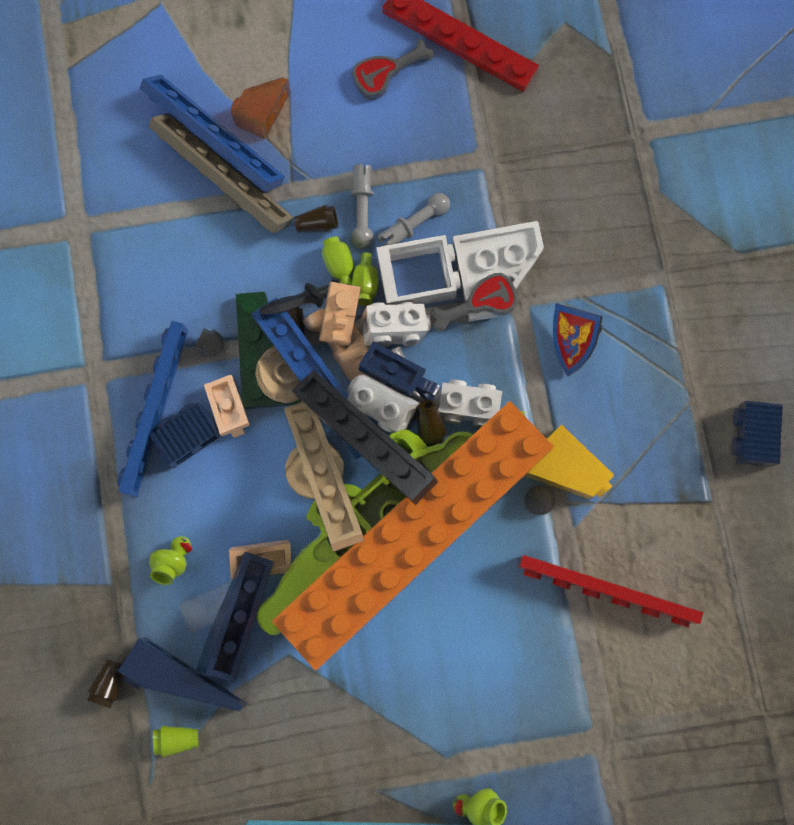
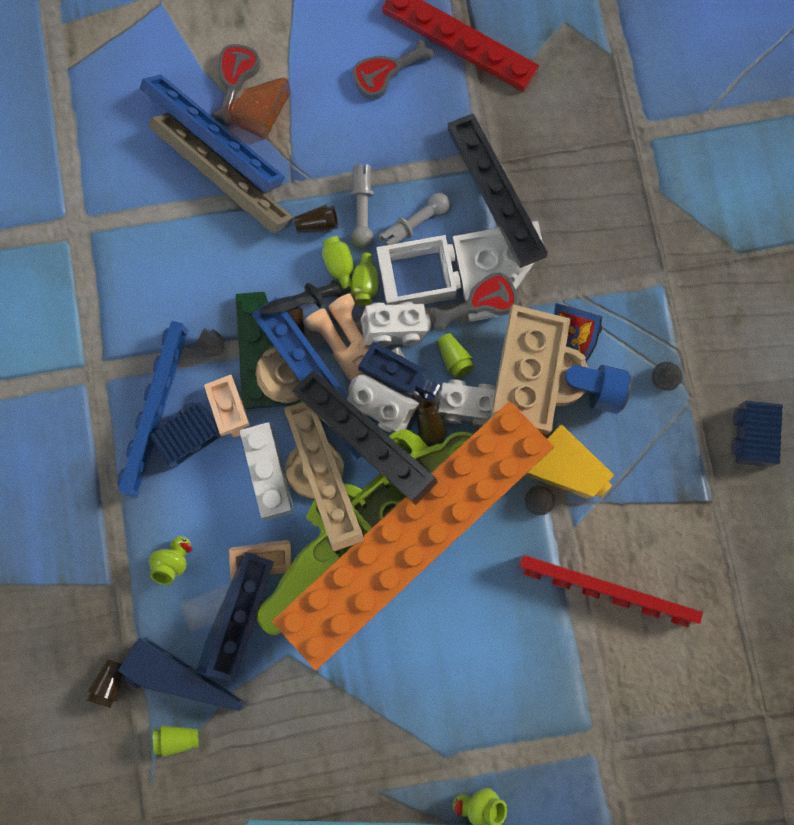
(236, 66): none -> dark grey piece
(267, 471): none -> white brick
(339, 313): light nougat plate -> none
(456, 358): none -> lime cone
(497, 191): none -> black plate
(544, 373): none -> tan plate
(666, 376): none -> clear smoke plate

